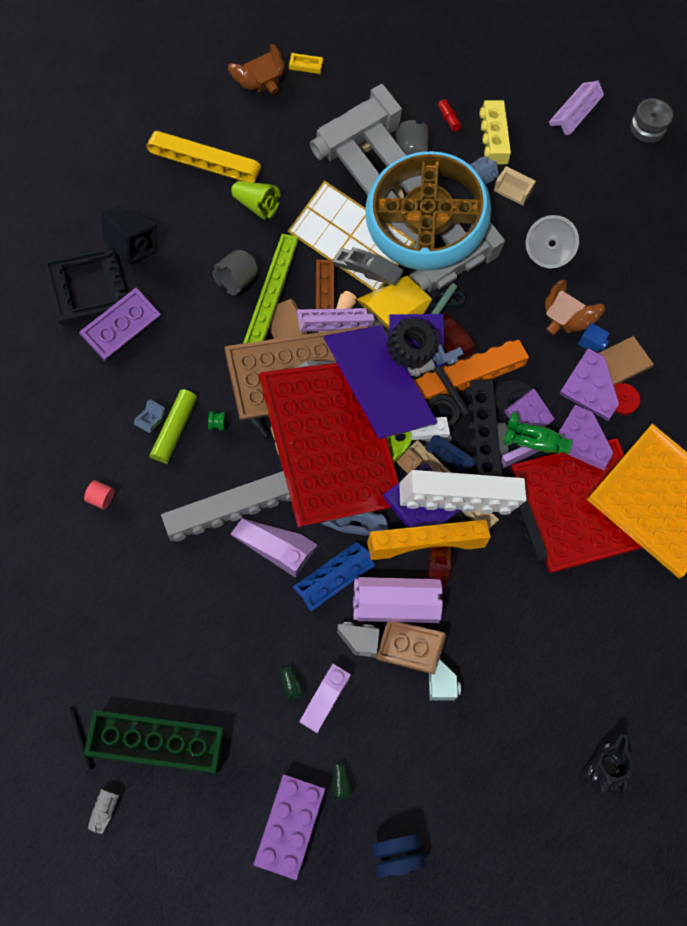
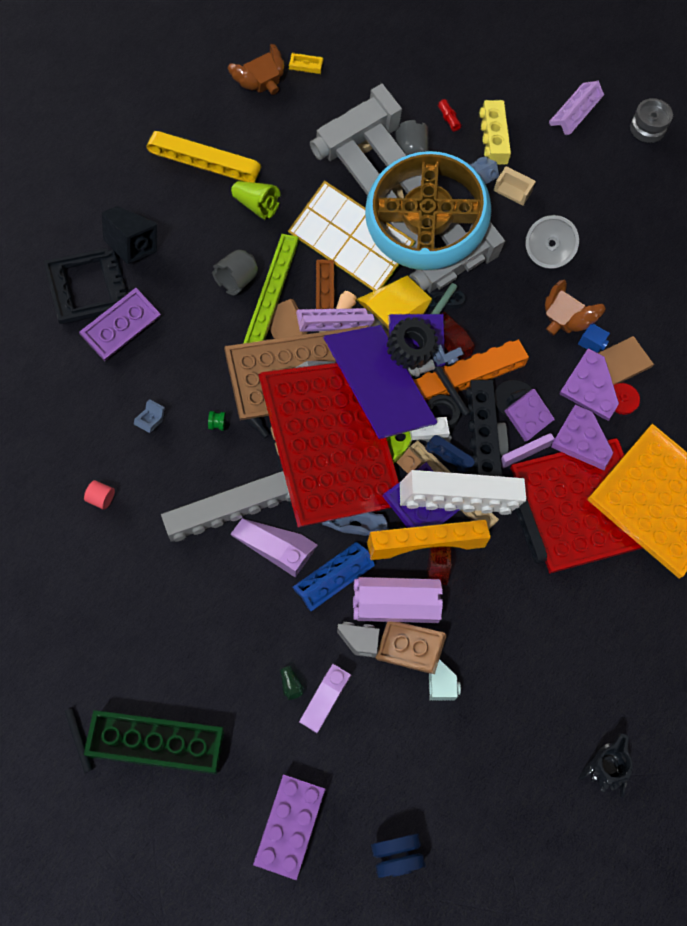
(102, 811): light grey hinge -> none
(173, 426): lime brick -> none
(341, 784): clear green cone -> none
(369, 264): dark grey slope -> none
(545, 438): green piece -> none

